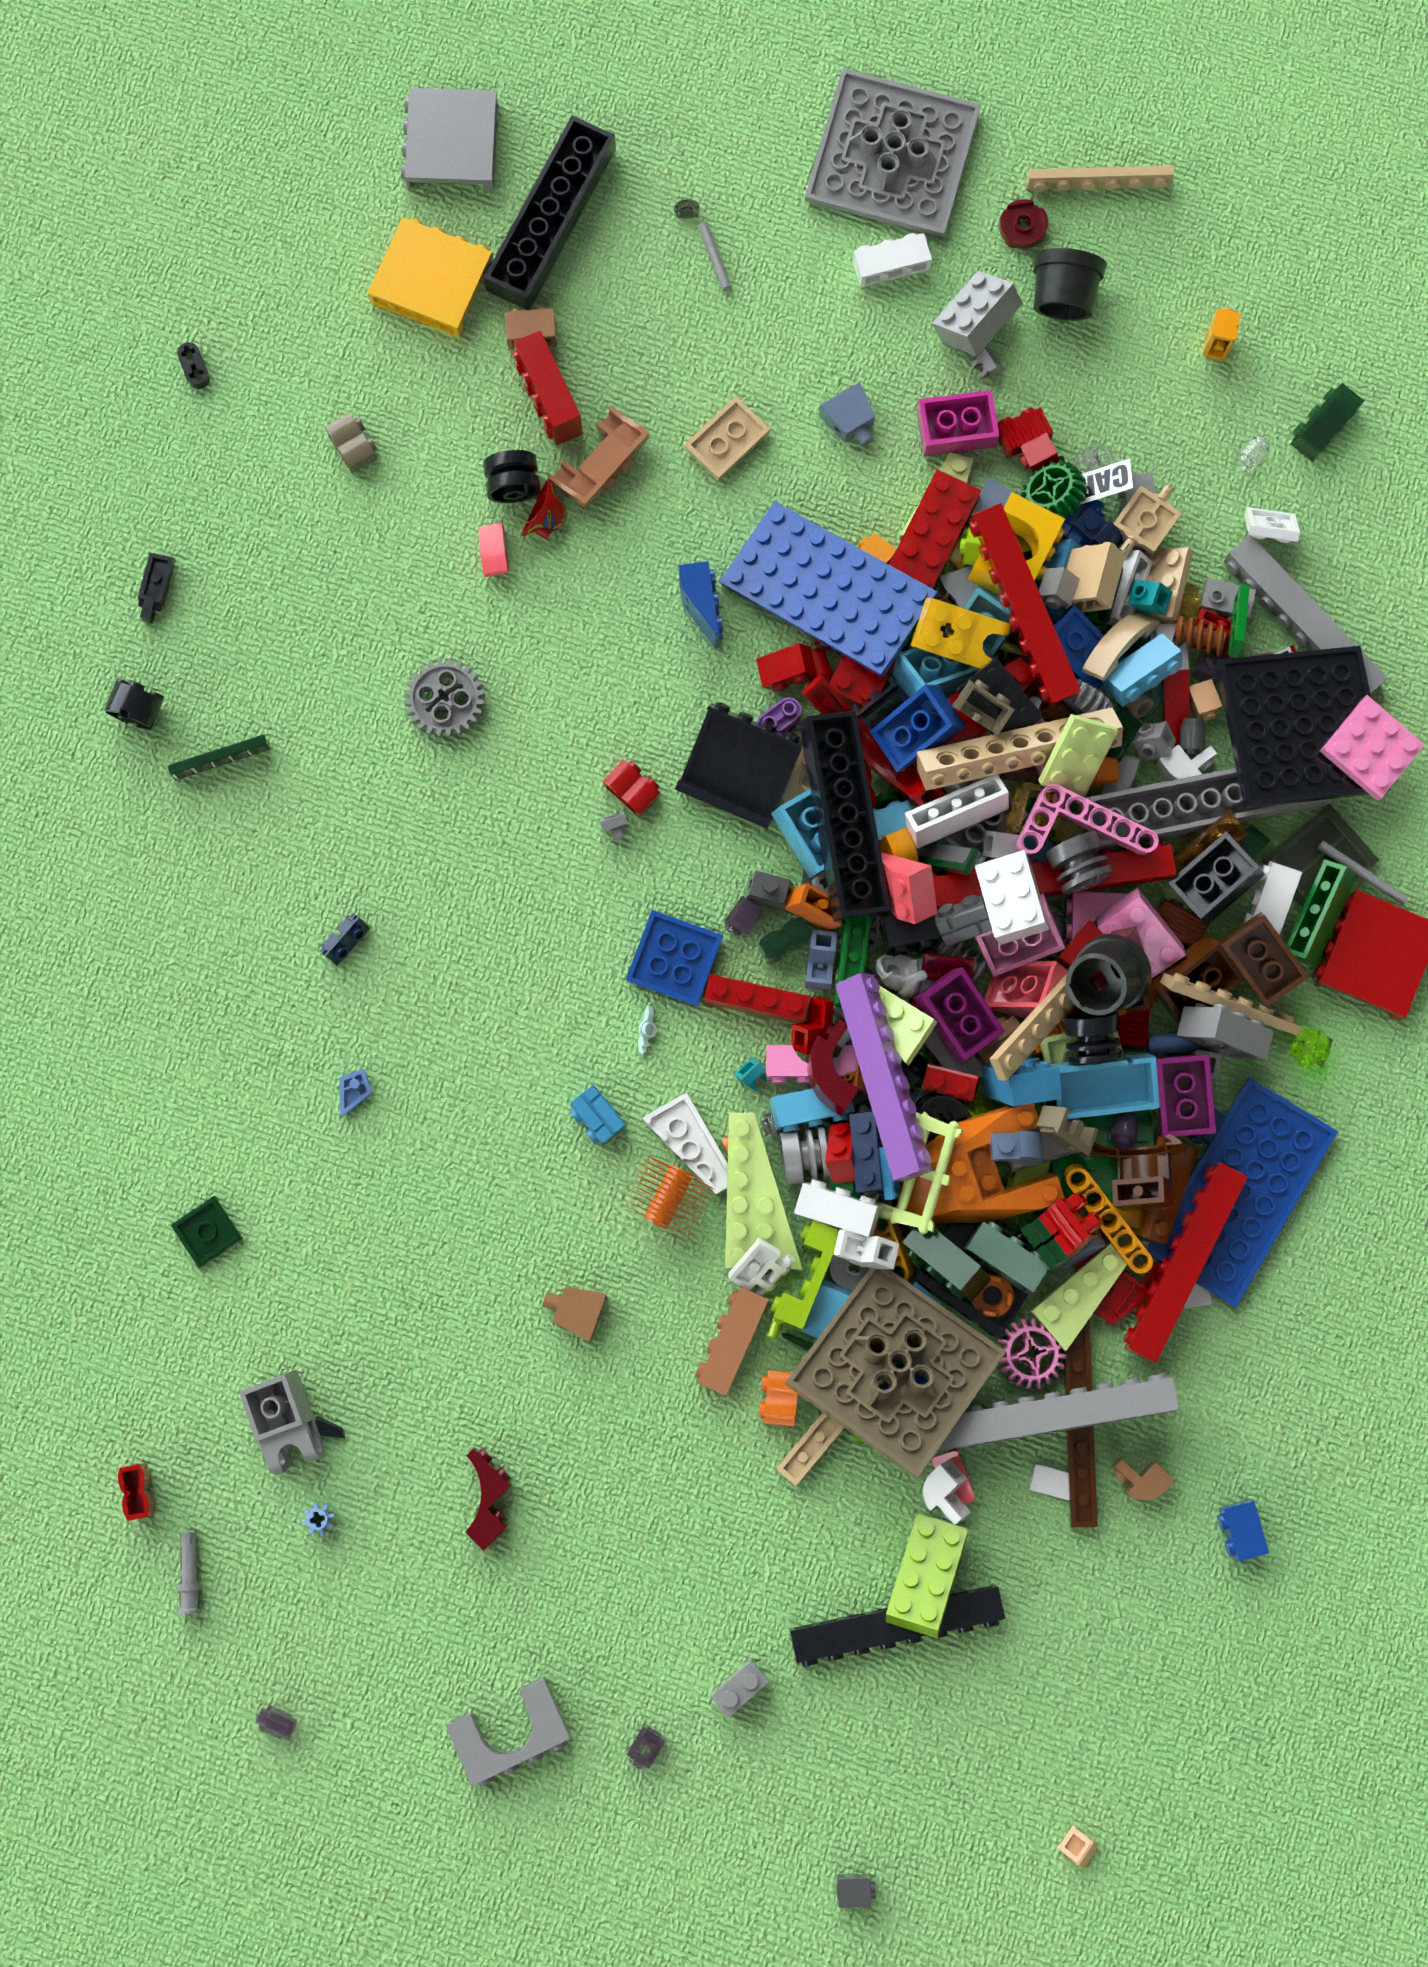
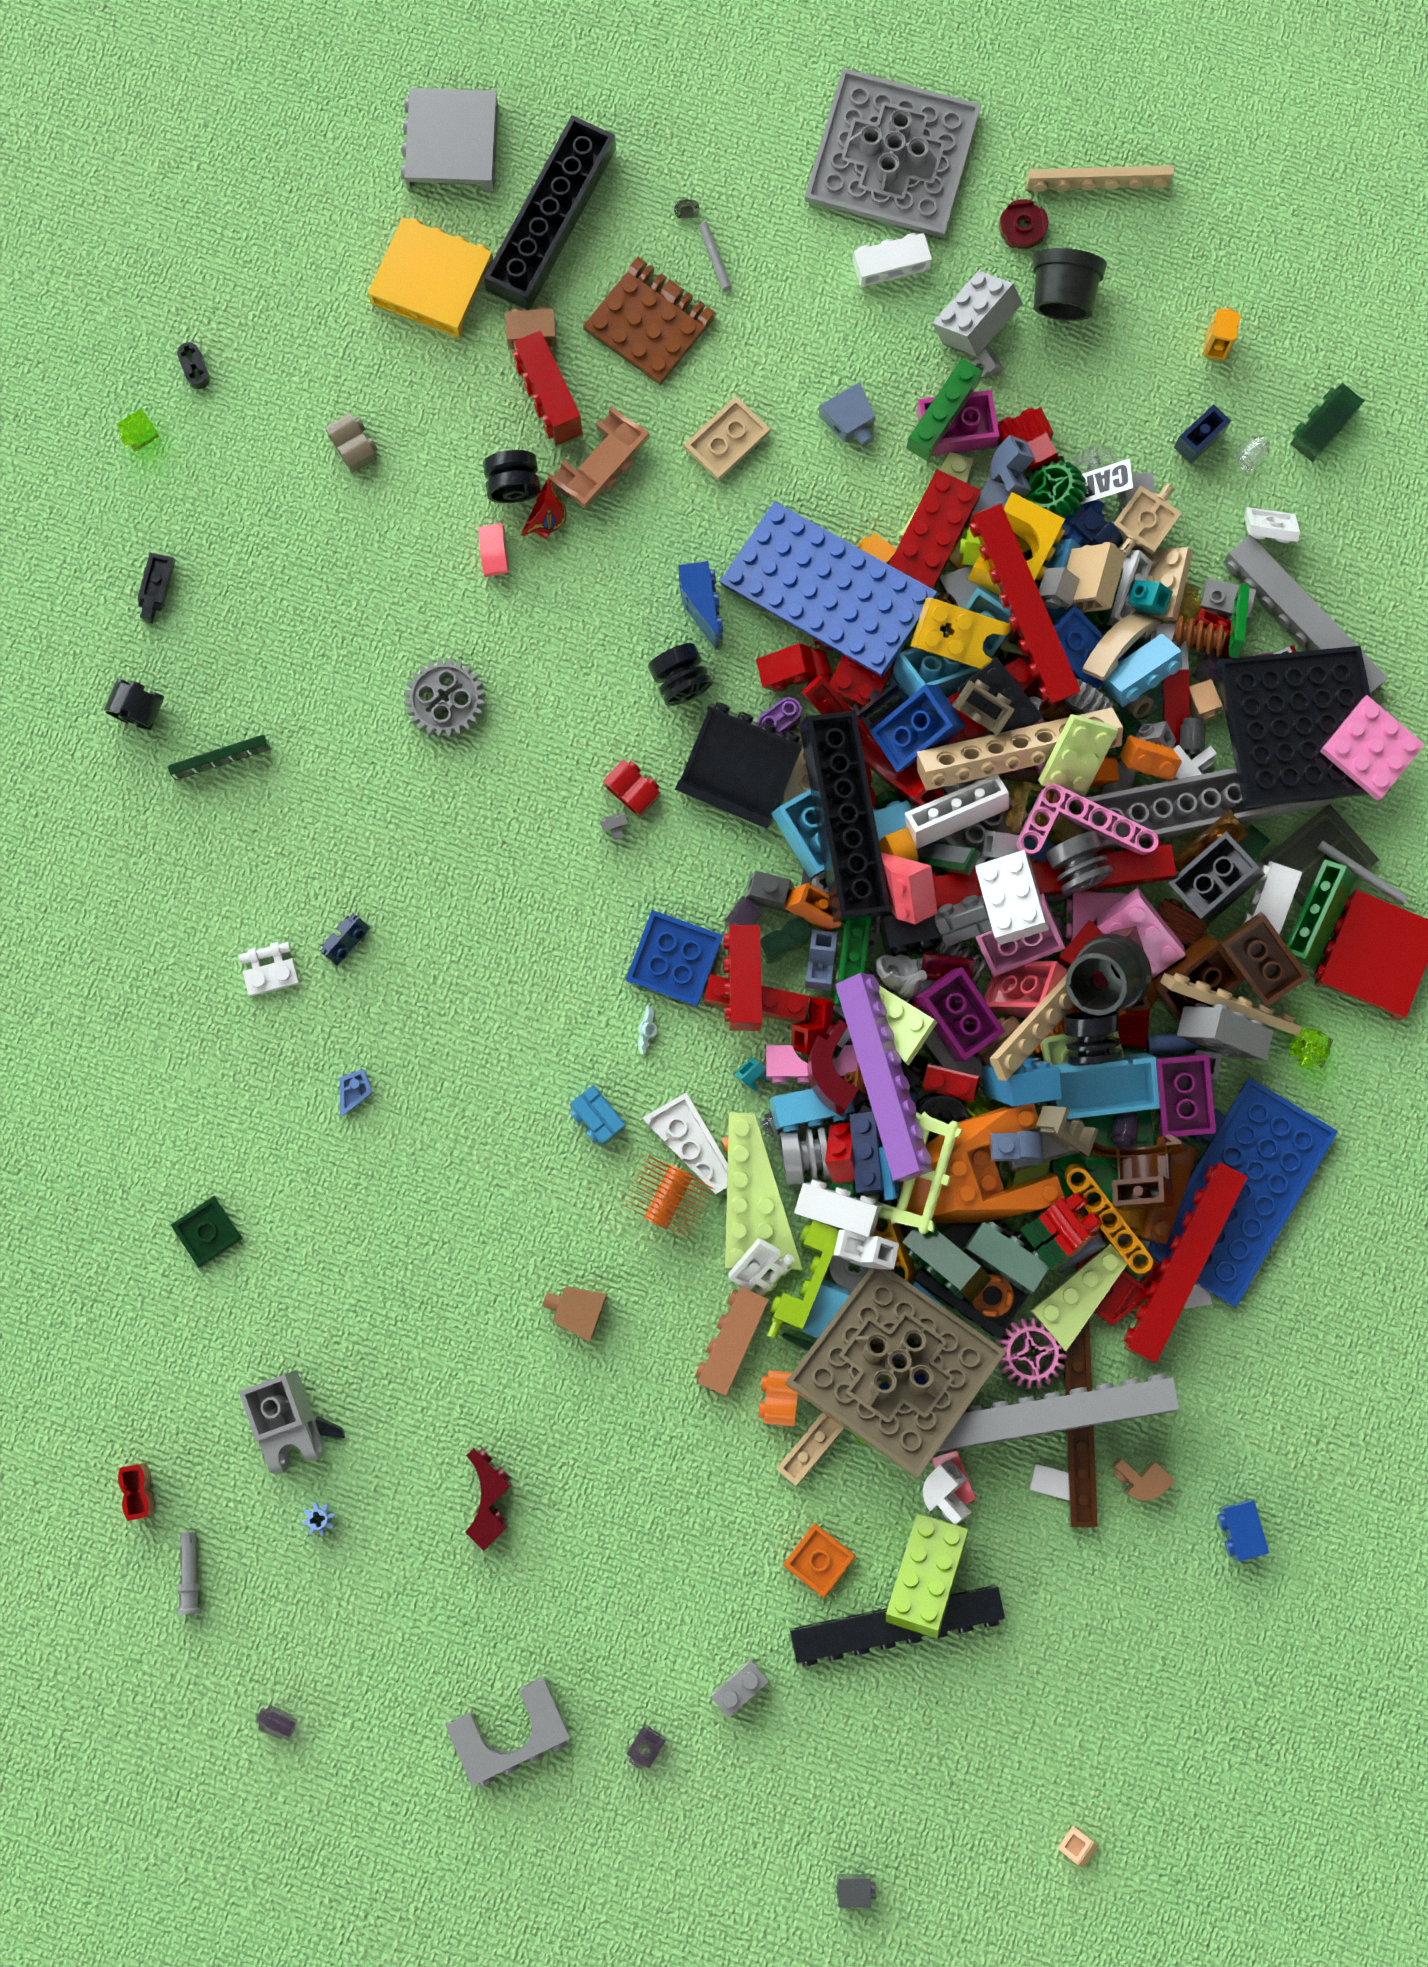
(136, 430): none -> clear neon green brick
(271, 976): none -> white plate
(647, 325): none -> dark orange hinge
(680, 674): none -> black wheel
(743, 978): none -> red brick
(819, 1560): none -> orange plate
(944, 409): none -> green brick
(1008, 464): none -> sand blue brick
(1150, 758): none -> orange brick
(1202, 434): none -> dark blue brick

